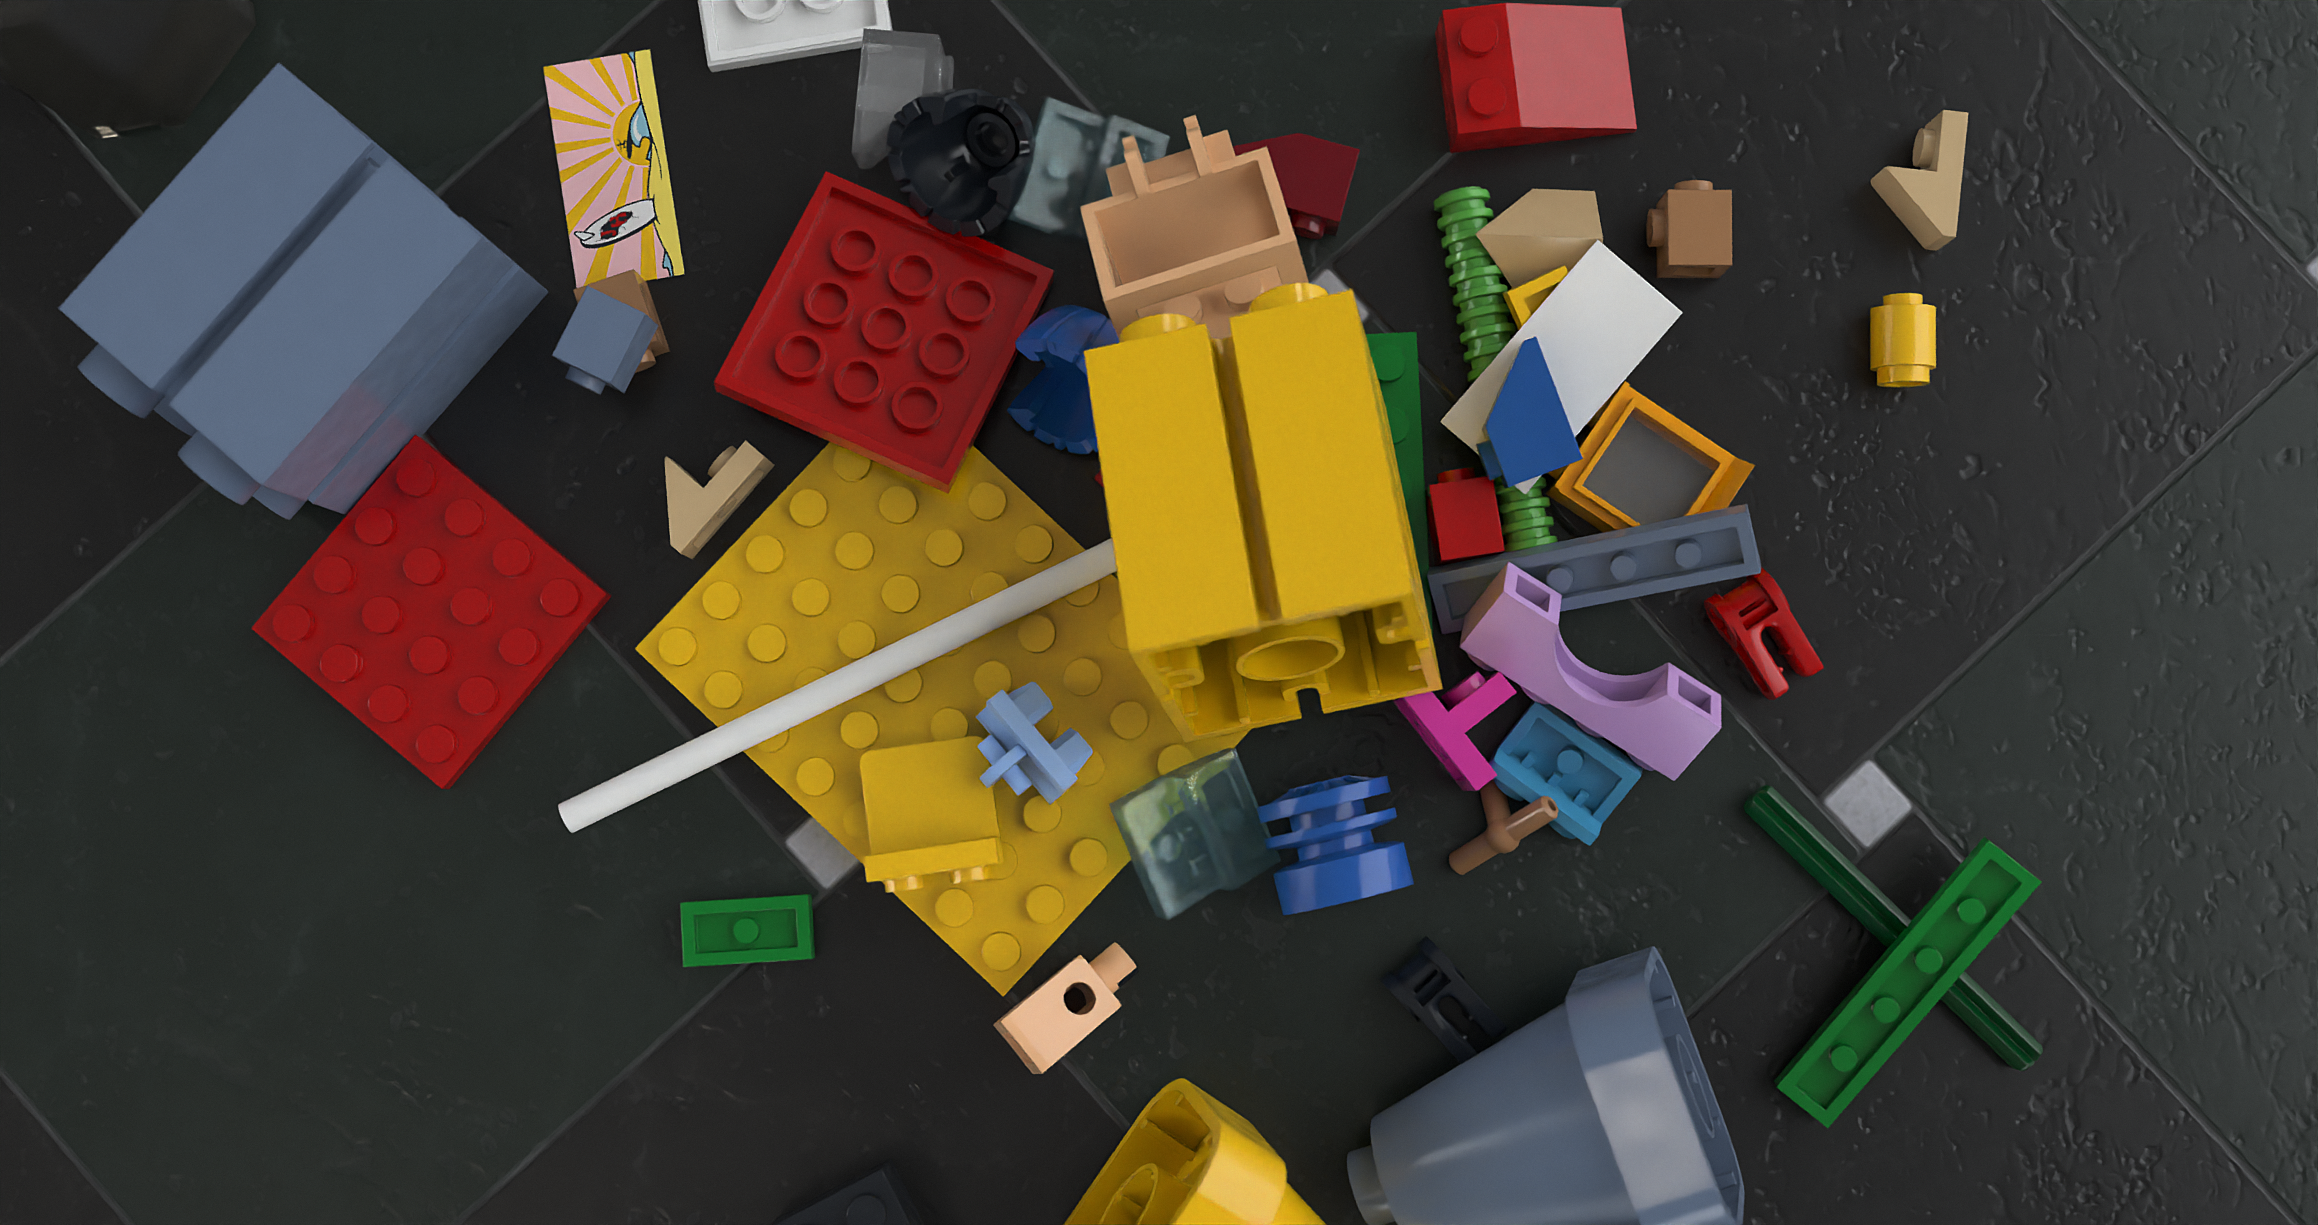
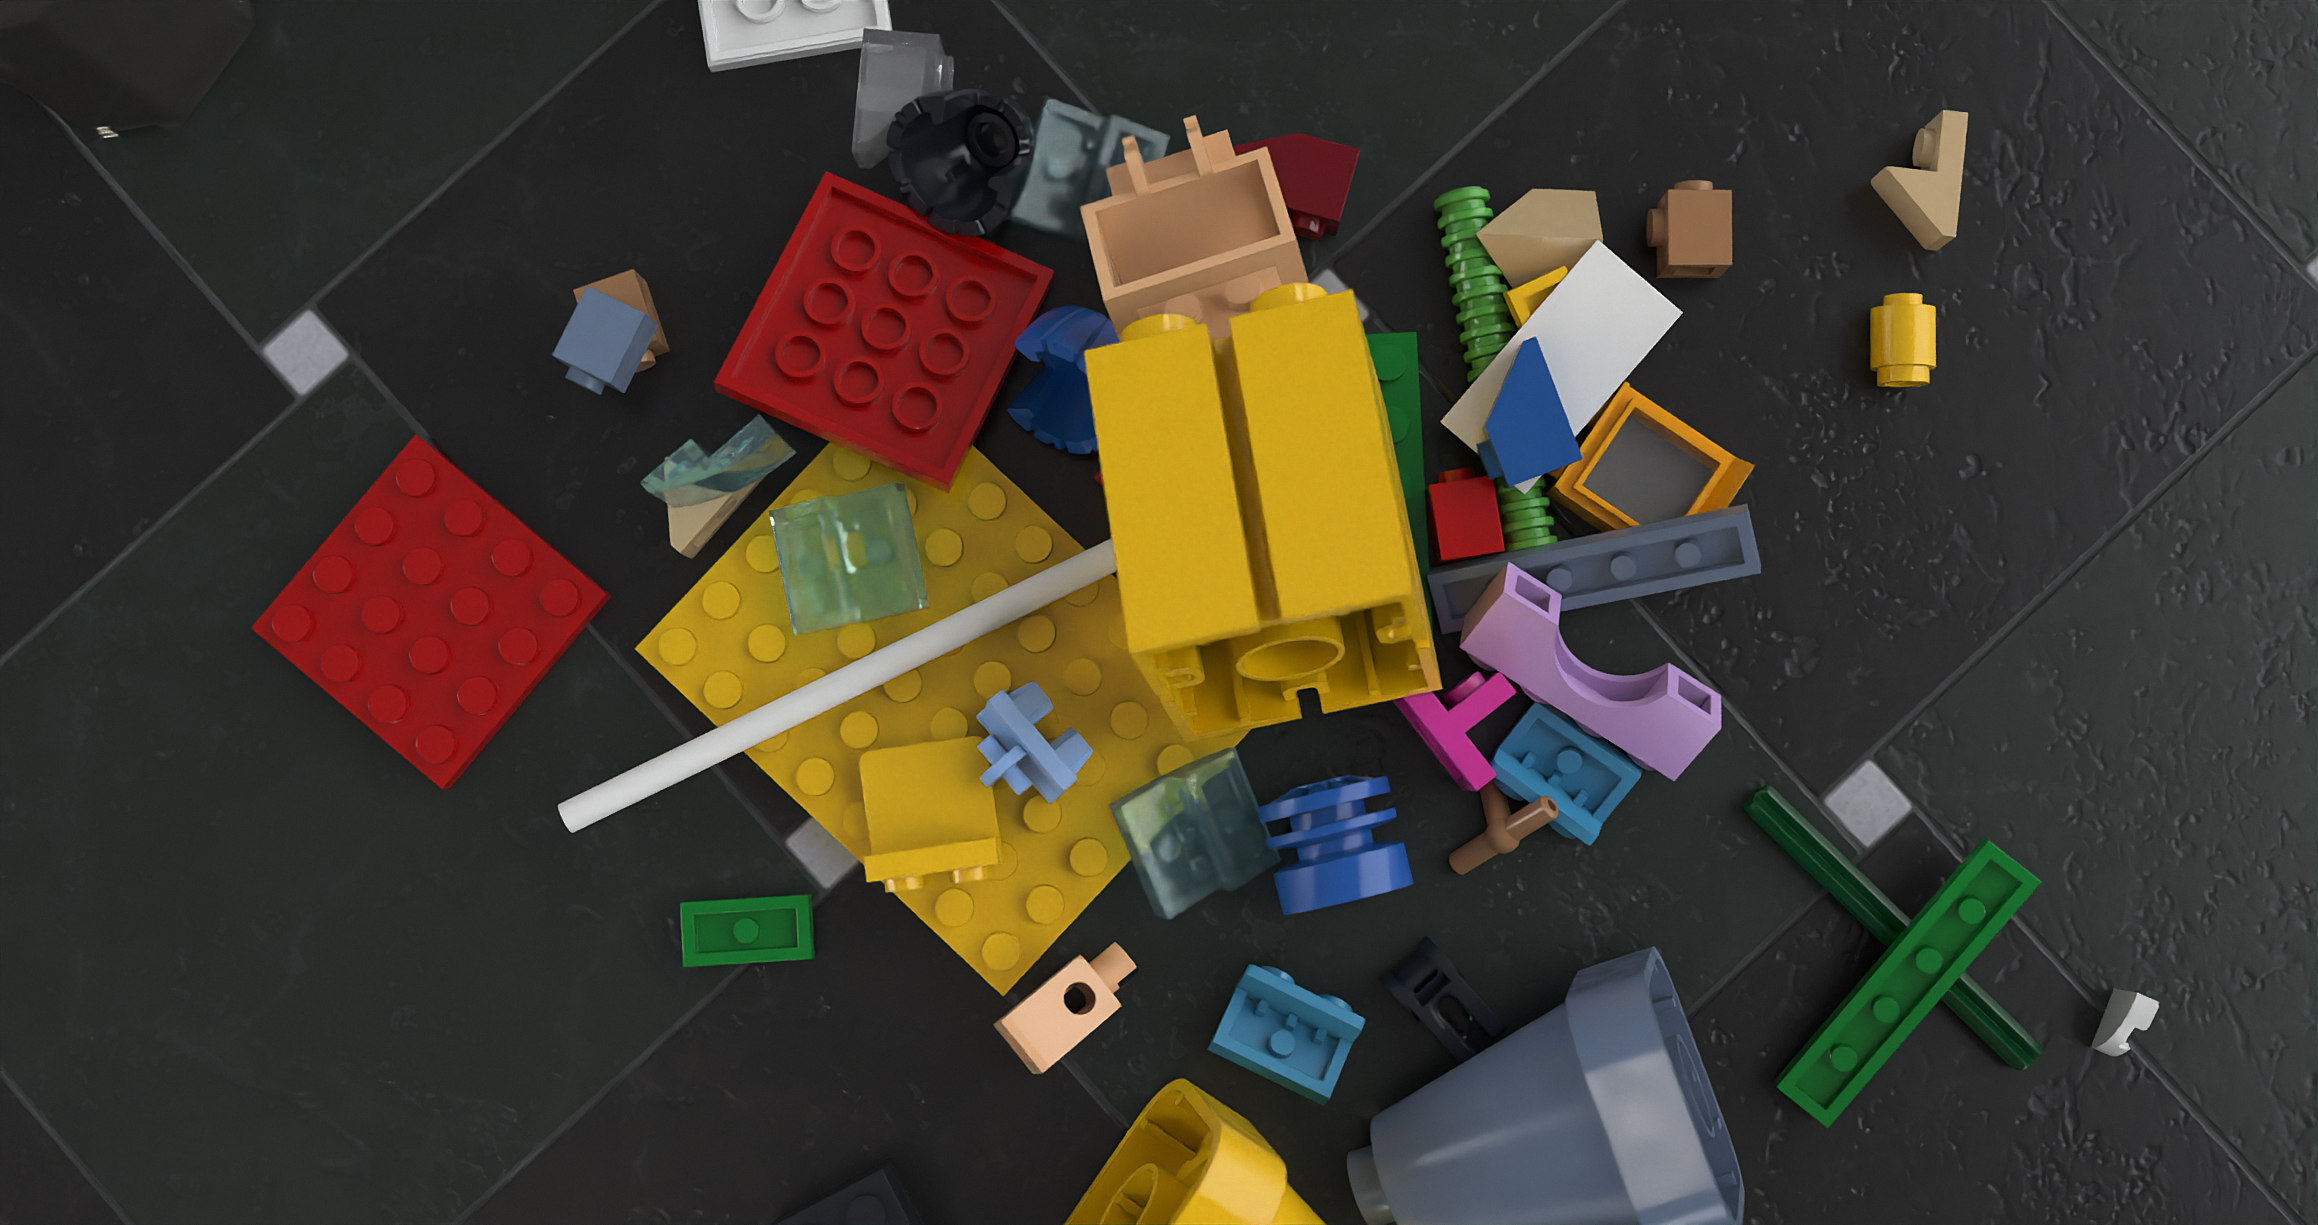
(296, 305): sand blue brick -> none
(613, 168): sticker -> none
(698, 476): none -> clear light blue slope
(849, 559): none -> clear light blue slope
(1286, 1032): none -> dark azure bracket
(1533, 74): slope -> none
(1744, 629): red piece -> none
(2121, 1016): none -> white tile

